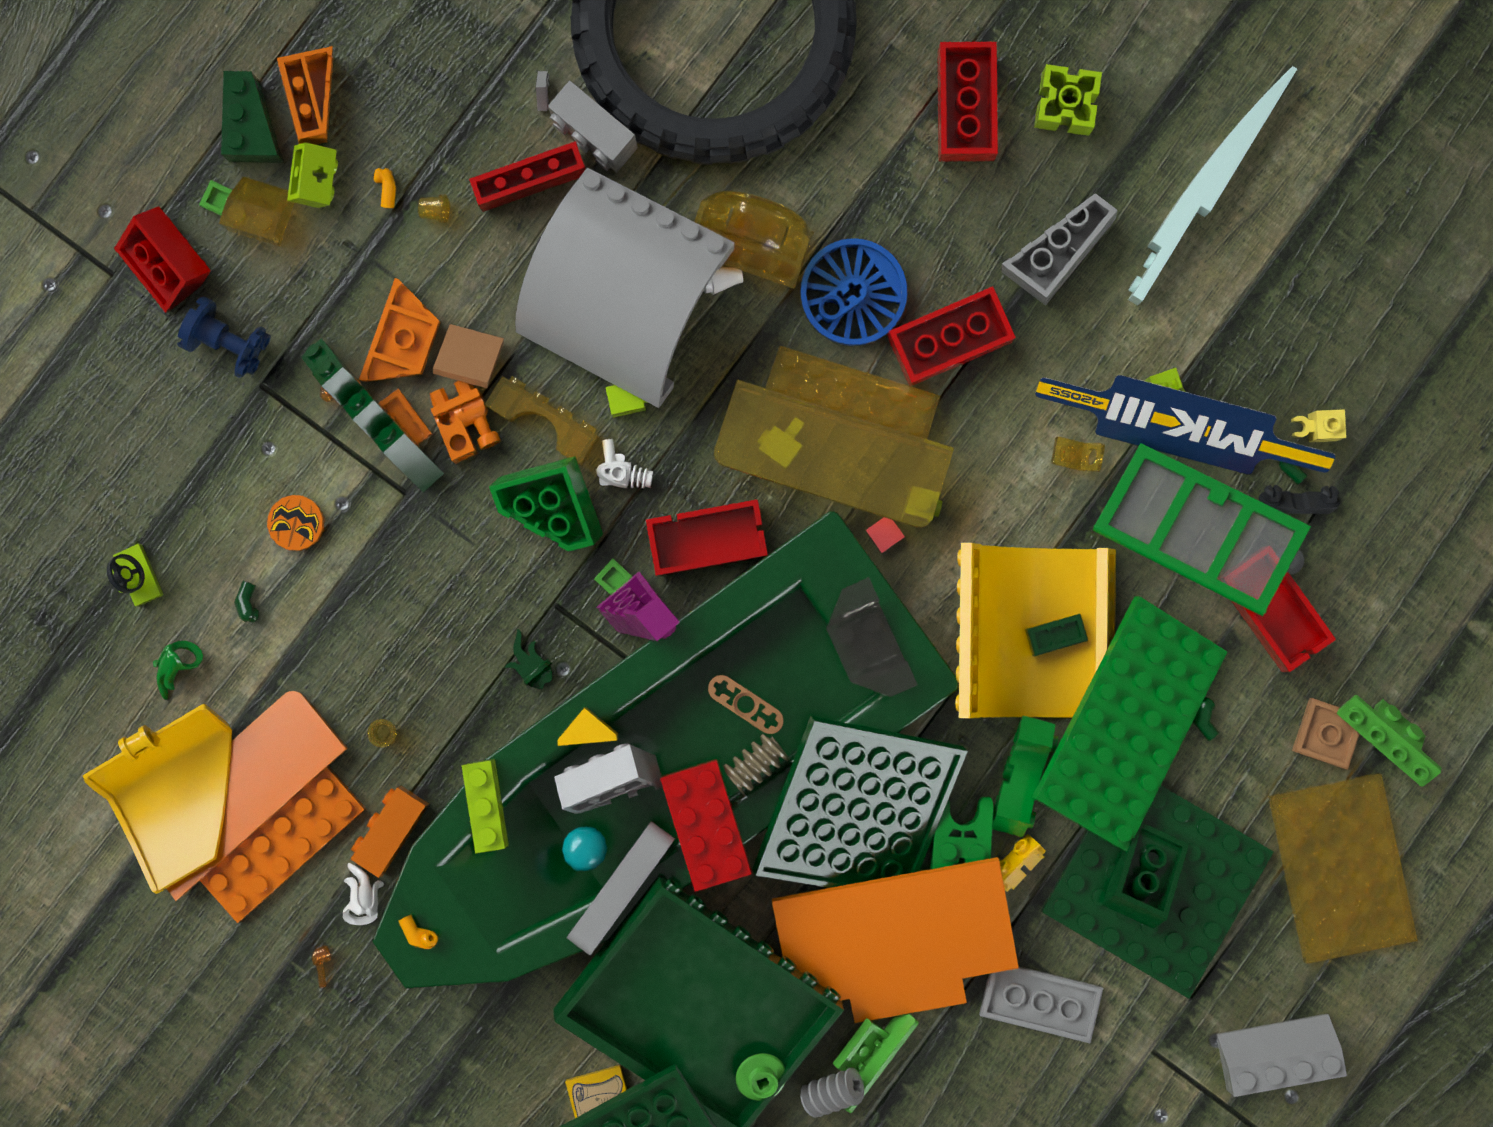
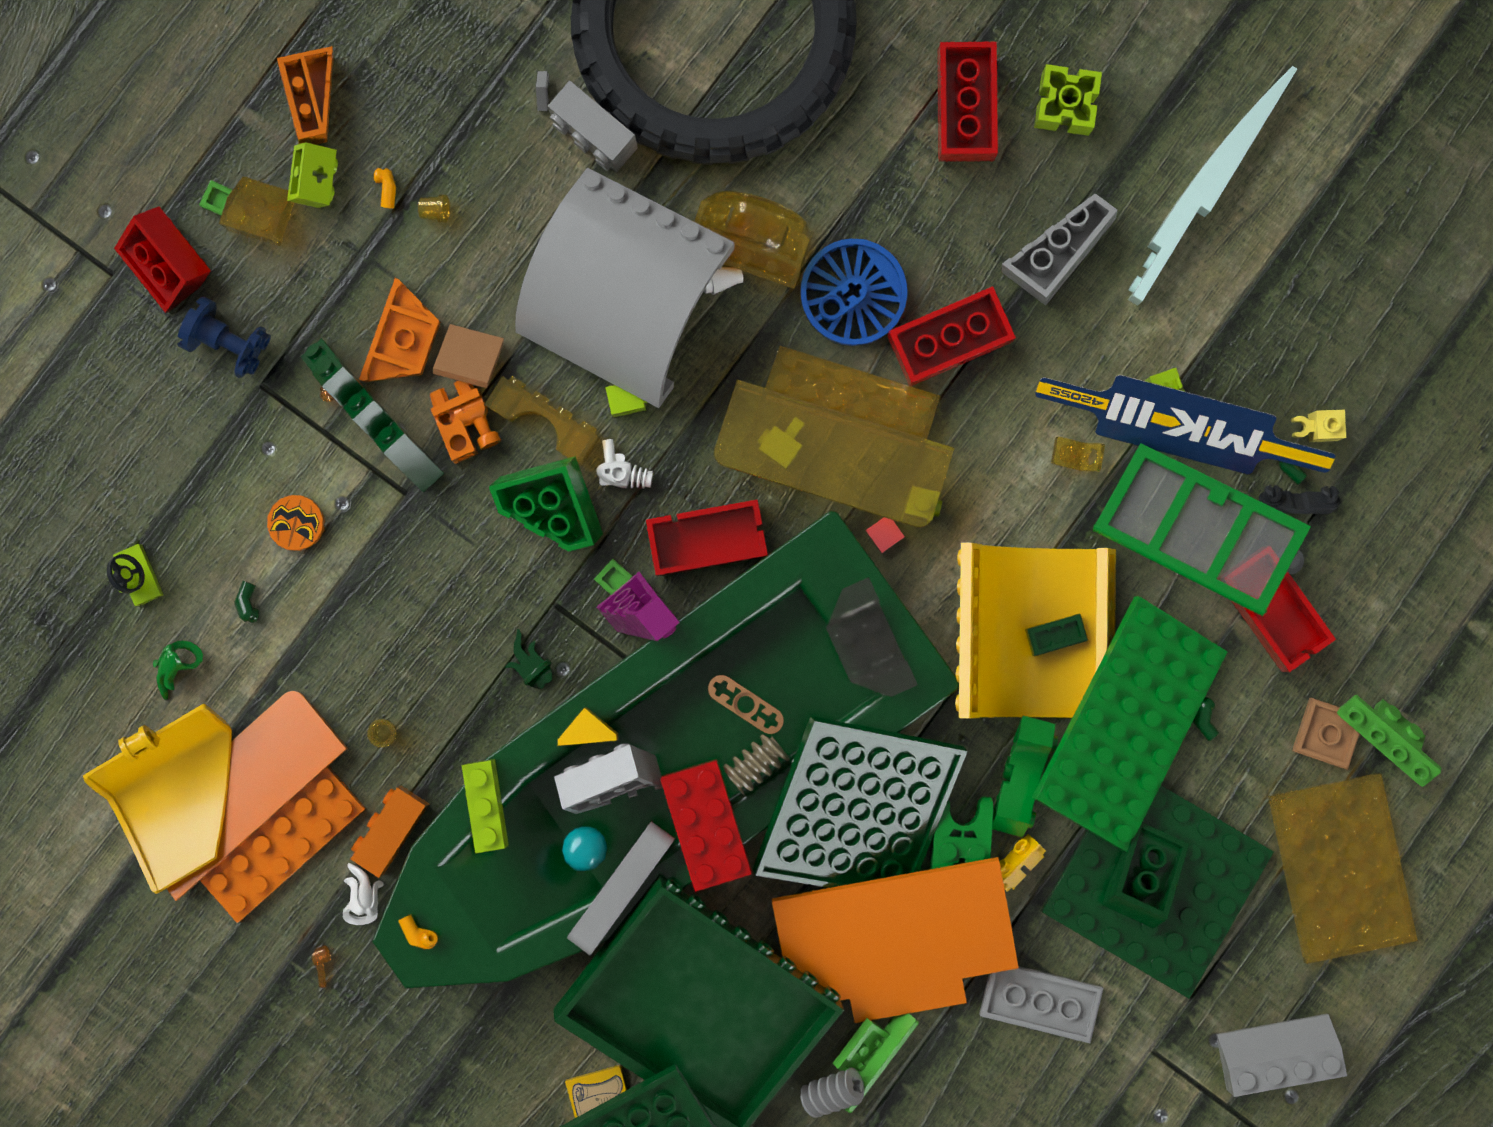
(246, 121): dark green wedge -> none
(406, 416): orange plate -> none
(527, 176): red brick -> none
(755, 1069): bright green piece -> none

